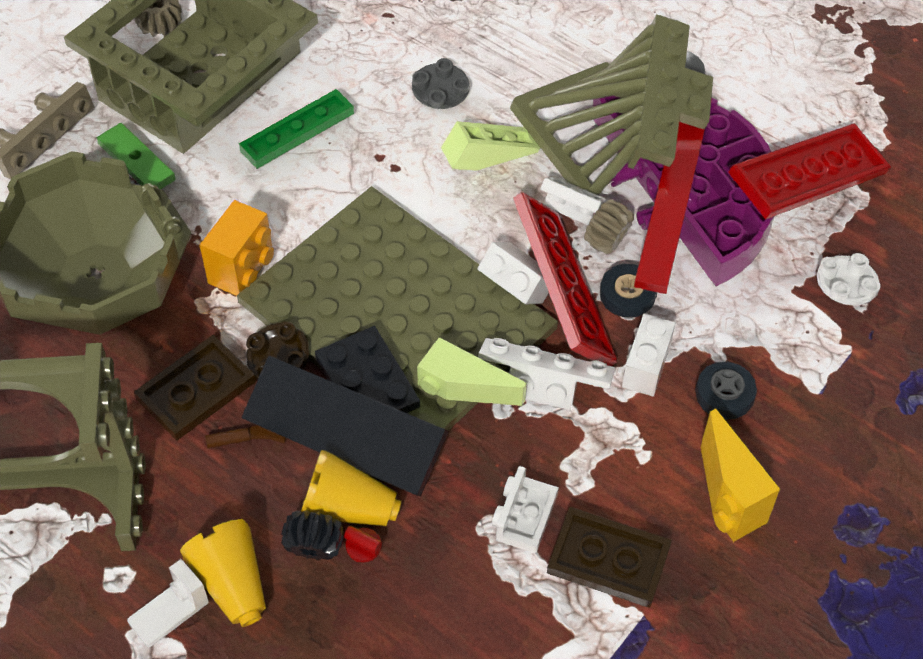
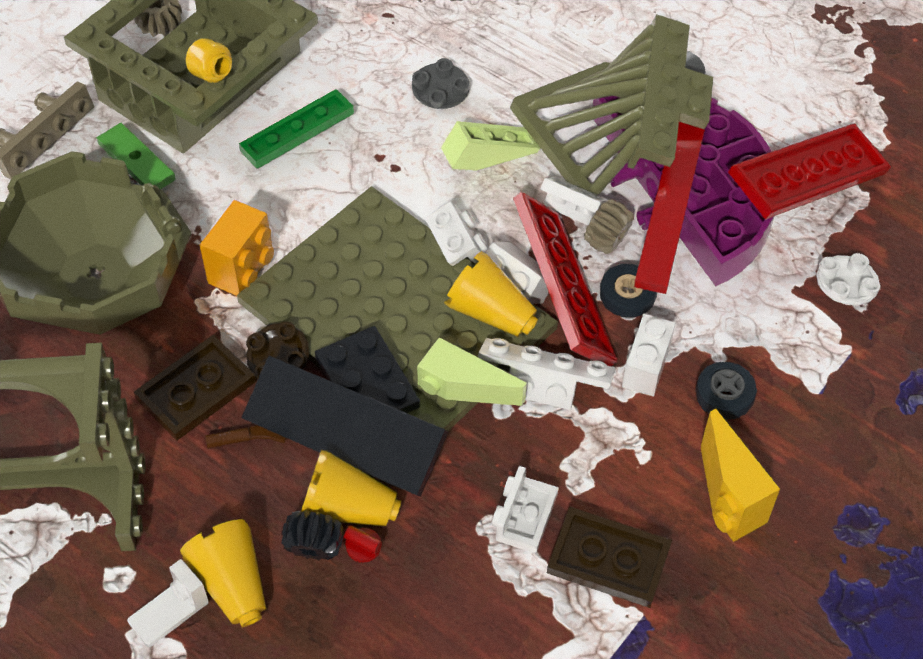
(208, 60): none -> yellow head
(456, 234): none -> white bracket
(492, 298): none -> yellow cone

